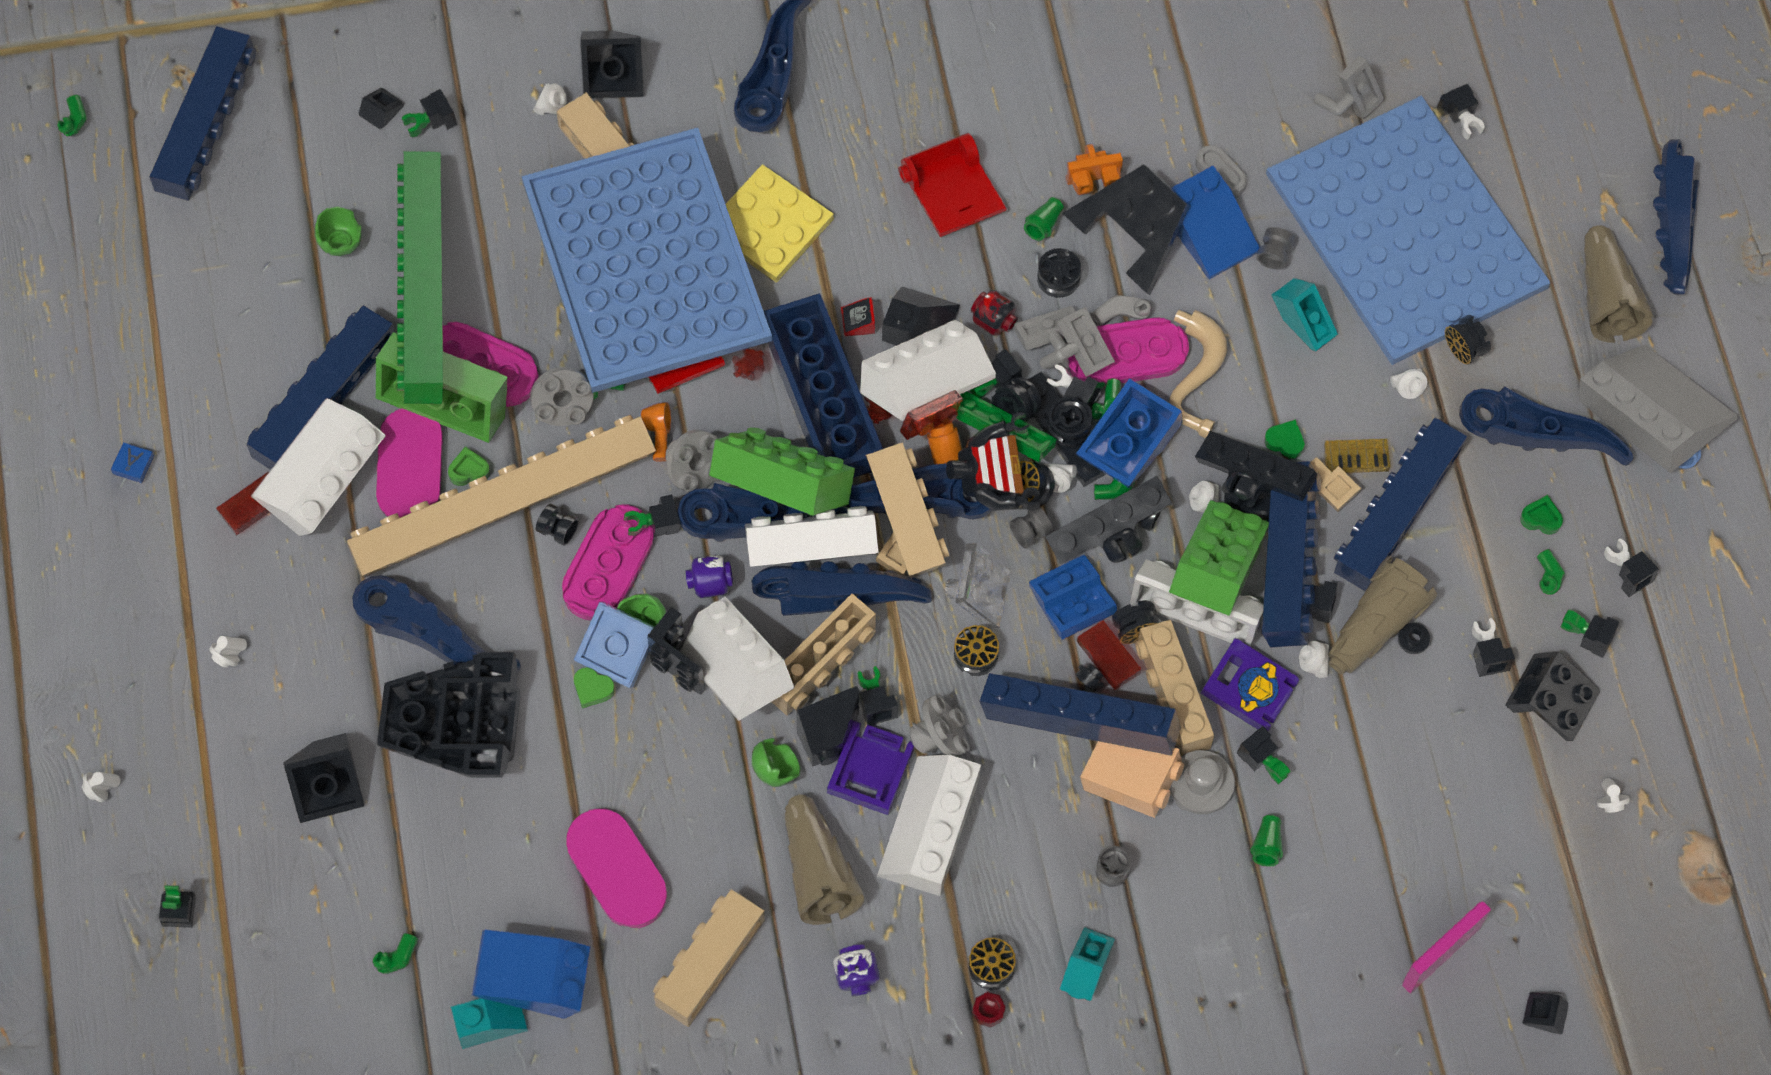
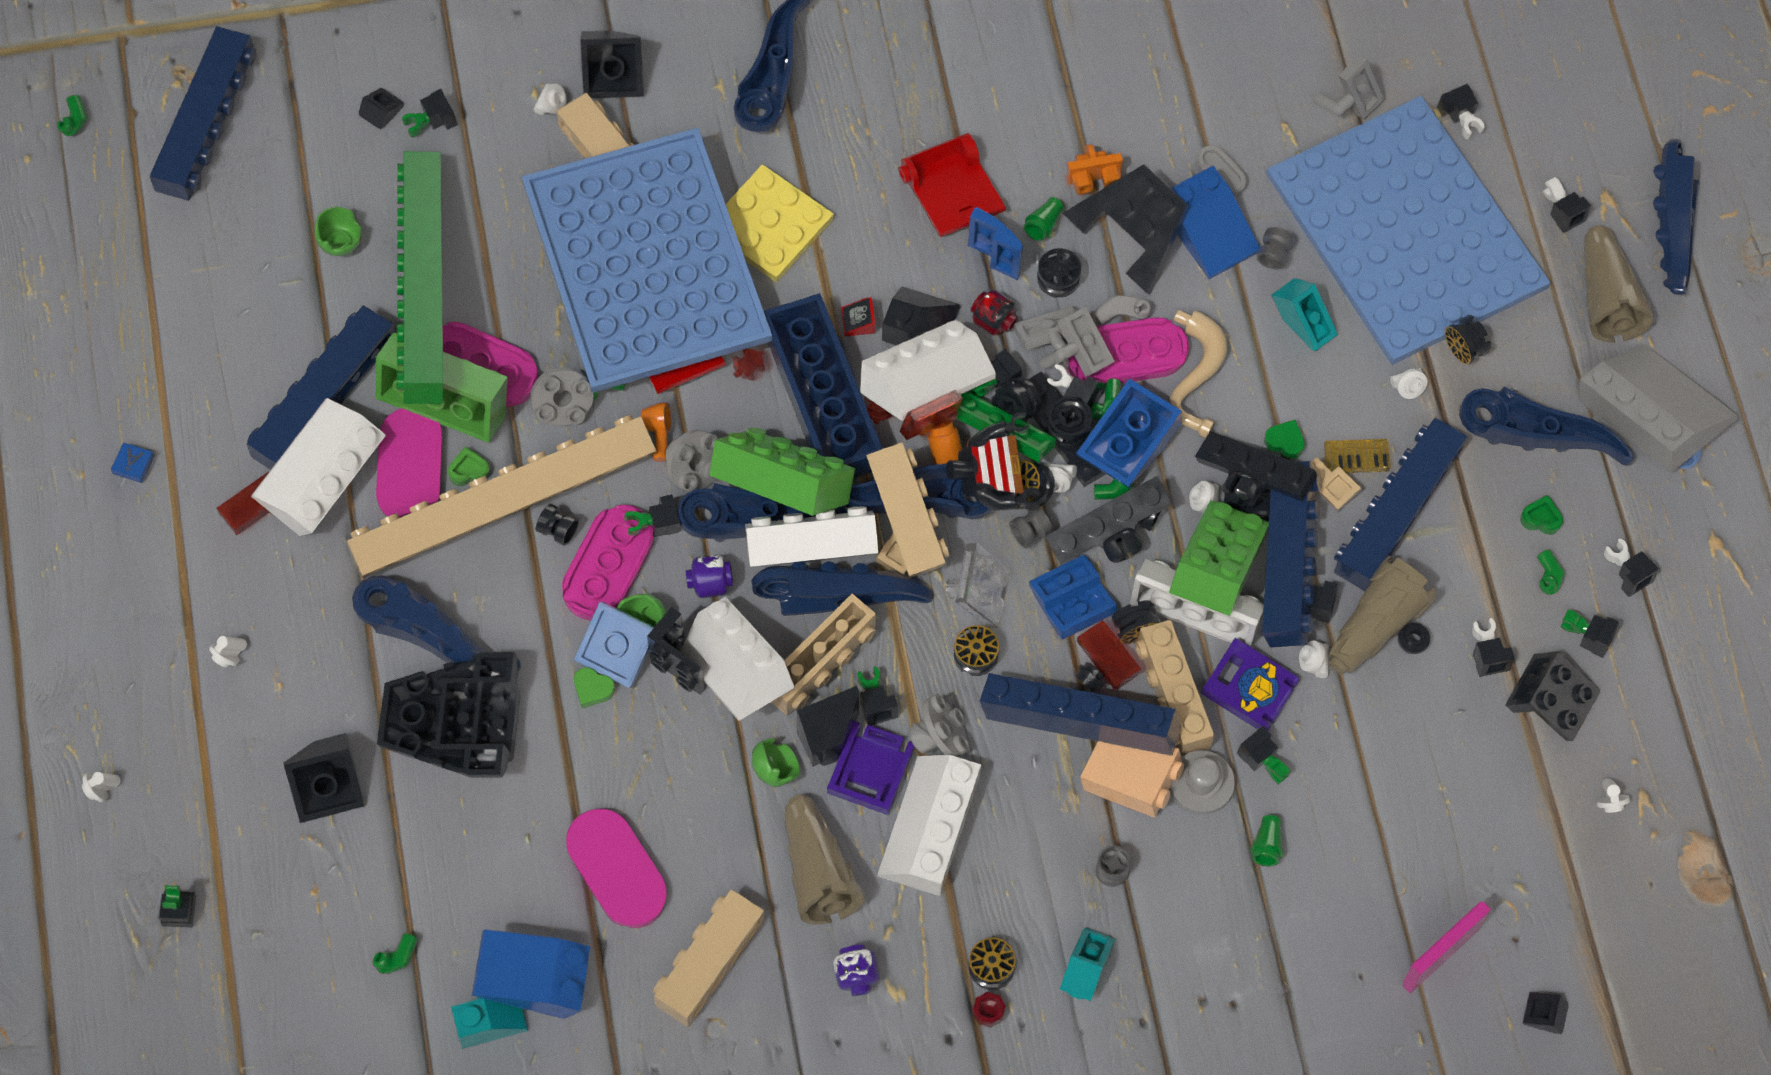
(997, 241): none -> blue slope
(1566, 210): none -> black piece

